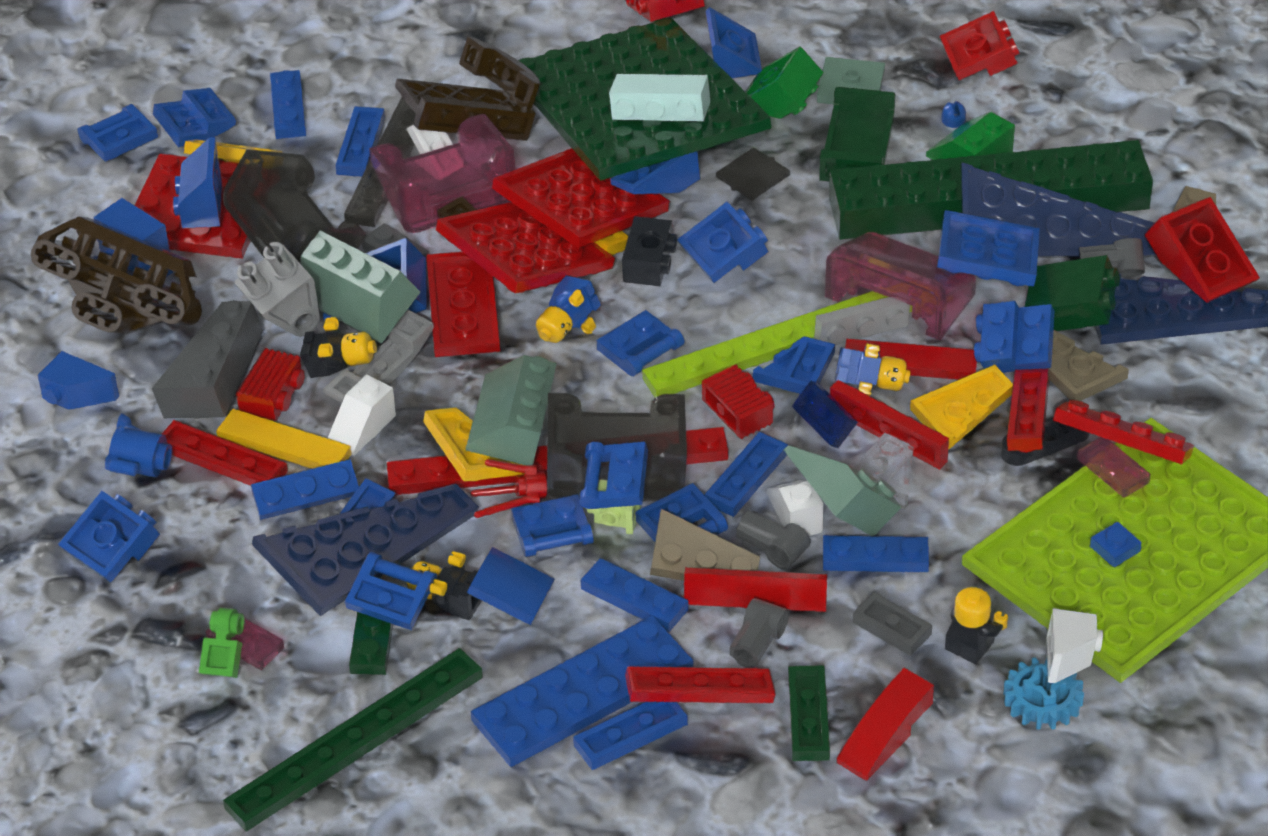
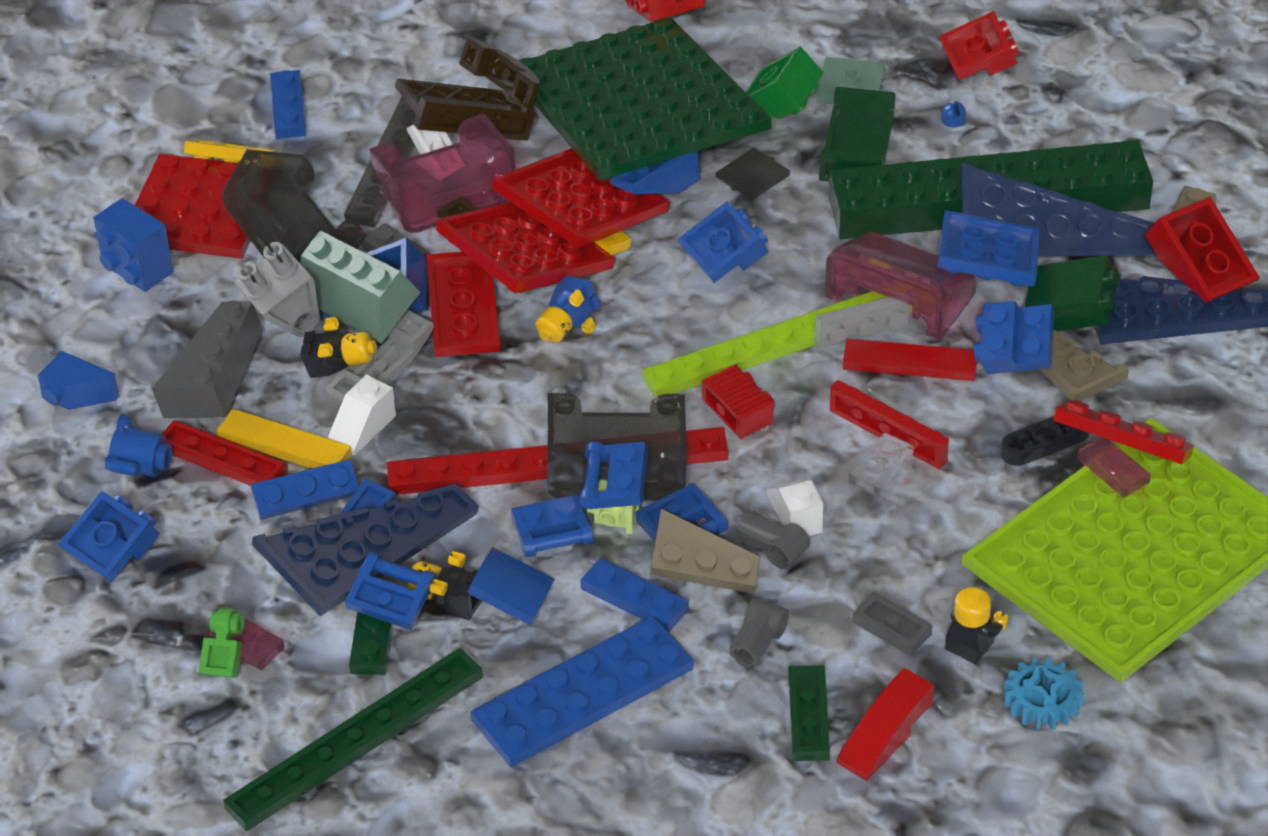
(109, 284): dark brown connector -> none
(118, 133): blue plate -> none
(194, 117): blue slope -> none
(199, 188): blue slope -> none
(270, 384): red brick -> none
(360, 136): blue plate -> none
(451, 431): yellow wing -> none
(512, 410): sand green slope -> none
(530, 485): red plant -> none
(628, 732): blue plate -> none
(634, 337): blue plate -> none
(648, 251): black brick -> none
(659, 97): light aqua brick -> none
(699, 685): red tile -> none
(732, 45): blue slope -> none
(739, 587): red tile -> none
(746, 473): blue plate -> none
(797, 366): blue wing -> none
(824, 414): clear blue plate -> none
(846, 491): sand green slope -> none
(869, 369): piece -> none
(875, 553): blue plate -> none
(962, 404): yellow wing -> none
(976, 137): green slope -> none
(1028, 410): red plate -> none
(1071, 643): white slope -> none
(1115, 544): blue plate -> none
(1123, 254): dark grey piece -> none

